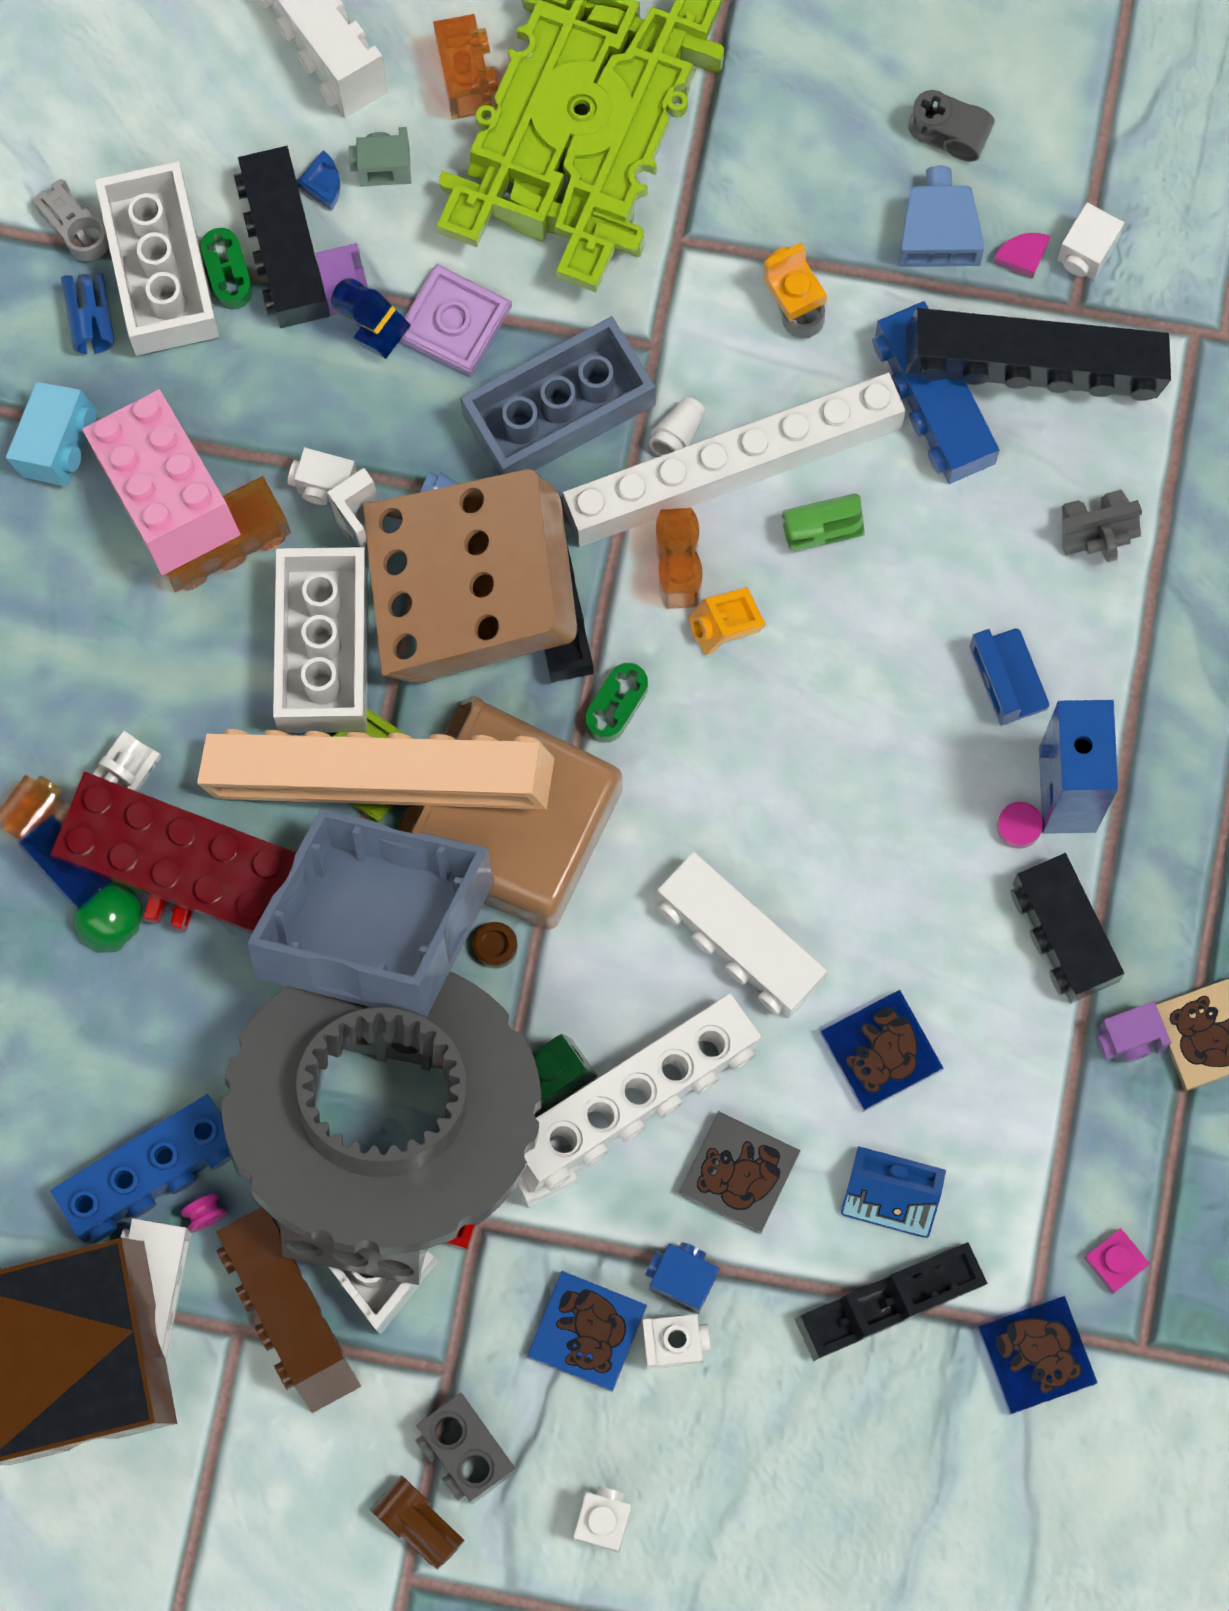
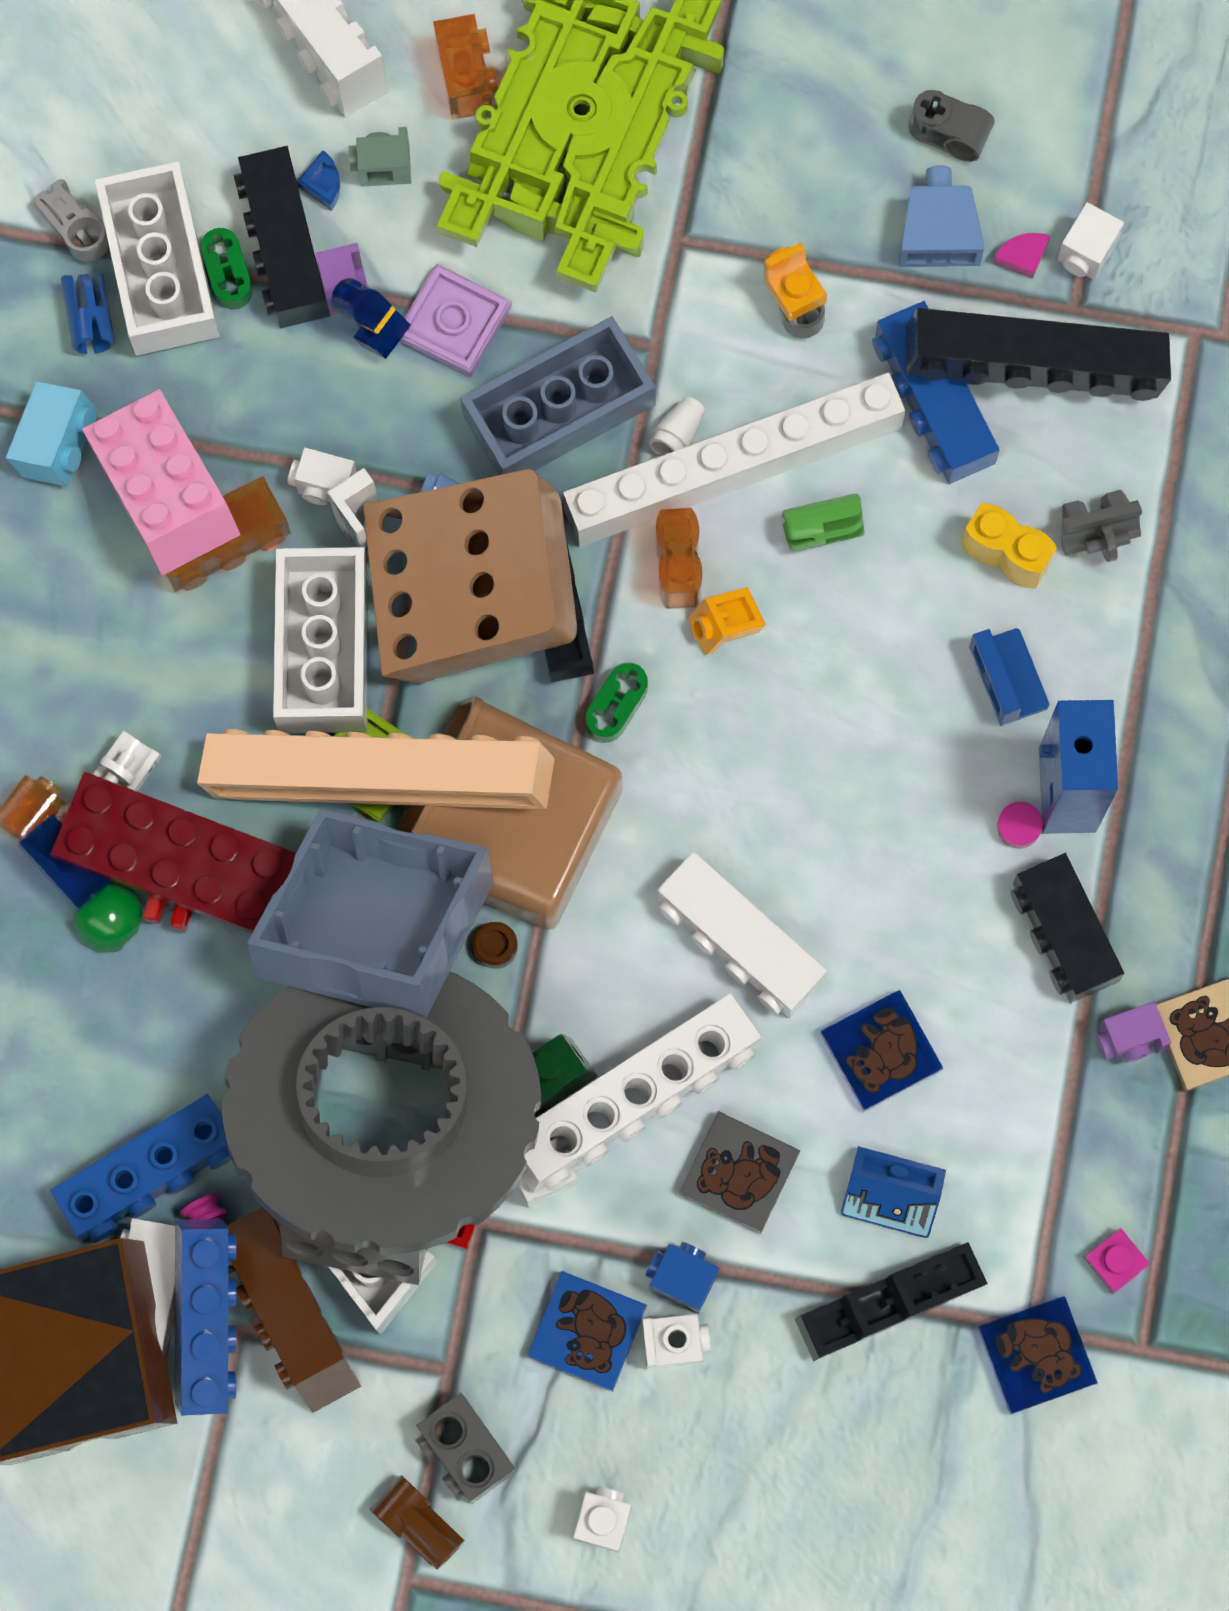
(202, 1316): none -> blue brick
(1017, 549): none -> yellow brick

